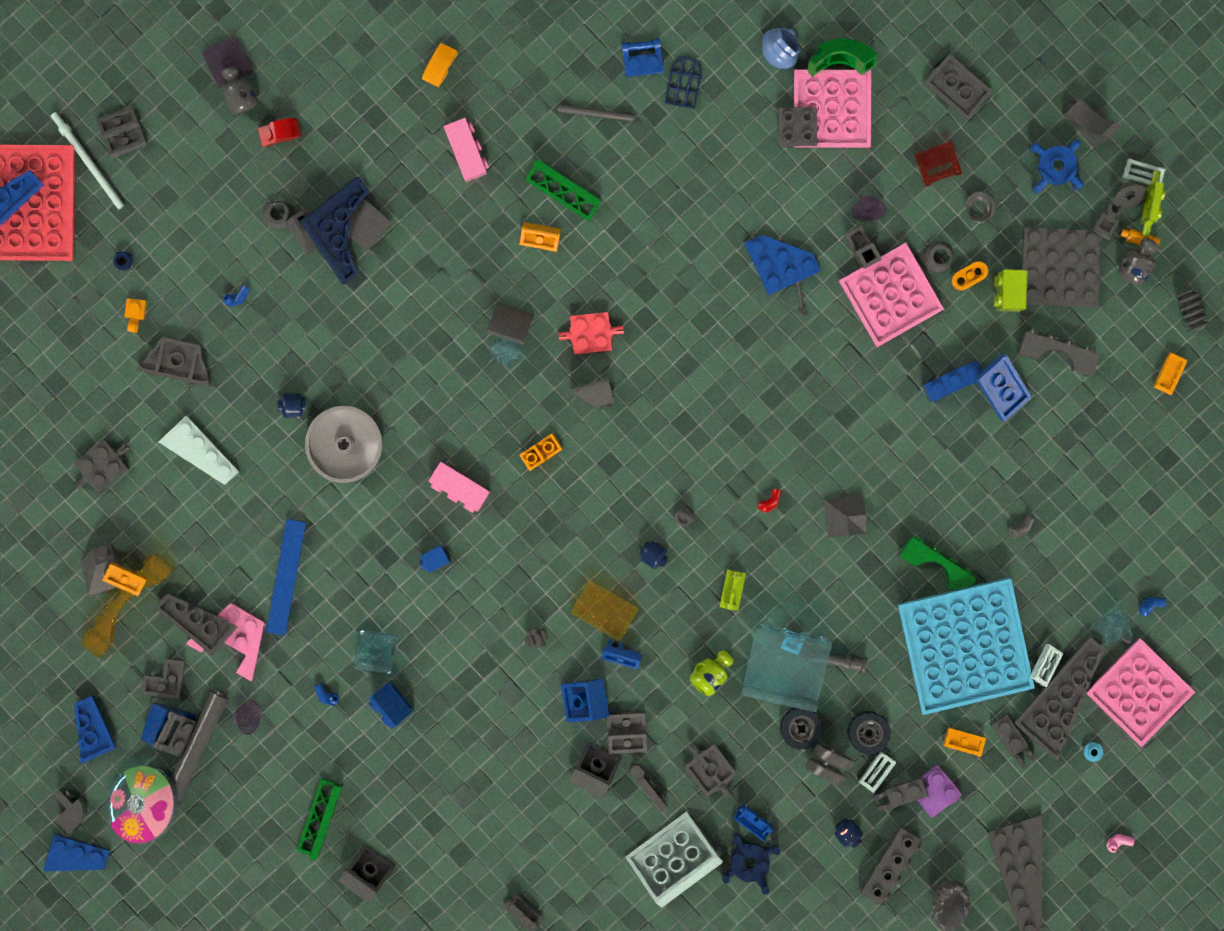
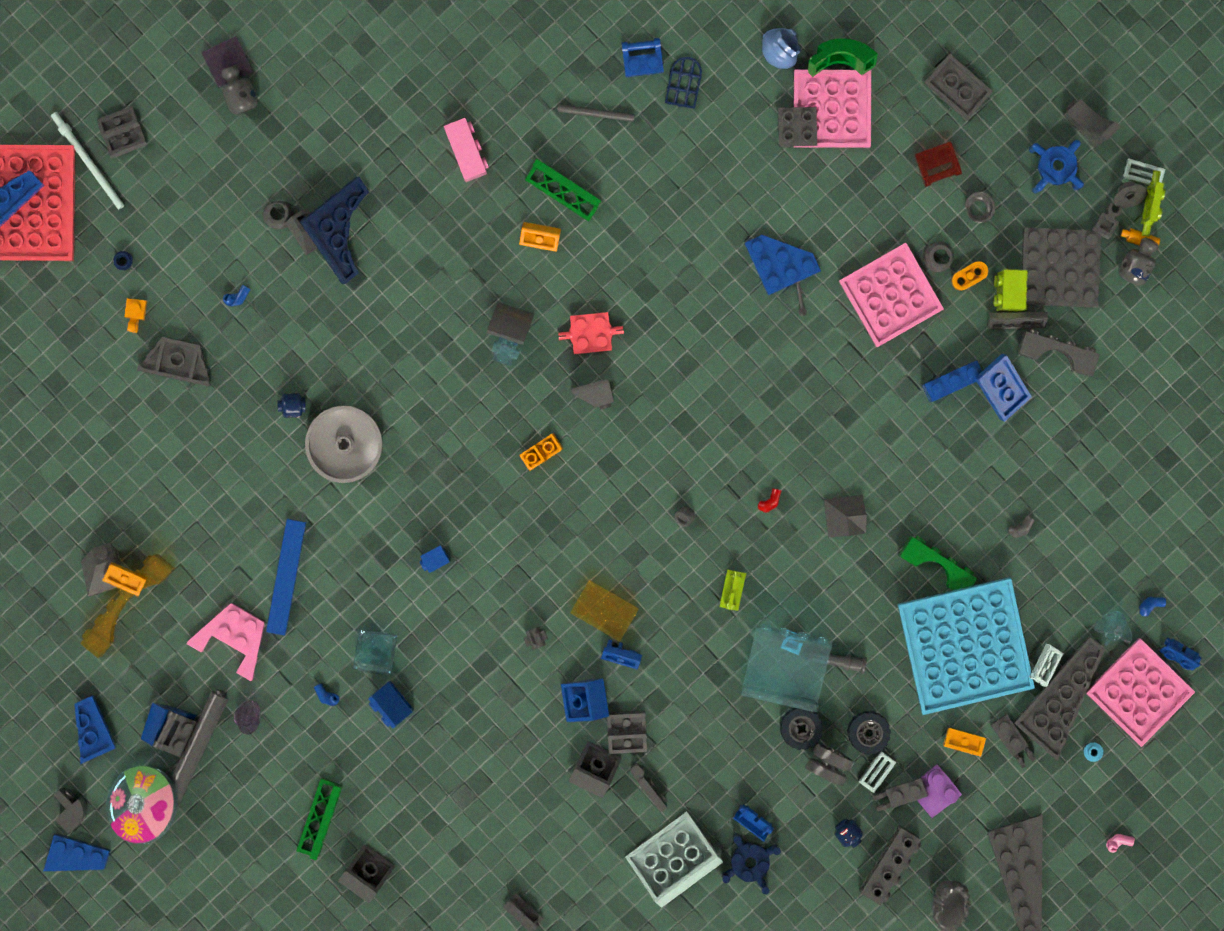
(101, 466): dark grey plate -> none
(170, 684): dark grey plate -> none
(199, 450): light aqua wing -> none
(202, 627): dark grey wing -> none
(279, 131): red brick -> none
(367, 225): dark grey slope -> none
(438, 65): light orange slope -> none
(458, 487): bright pink brick -> none
(654, 554): dark blue head -> none
(710, 770): dark grey plate -> none
(711, 674): lime piece -> none
(862, 248): dark grey brick -> none
(868, 209): clear purple piece -> none
(1017, 320): none -> dark grey plate
(1170, 373): light orange plate -> none
(1188, 659): none -> blue hinge
(1193, 310): dark grey piece -> none

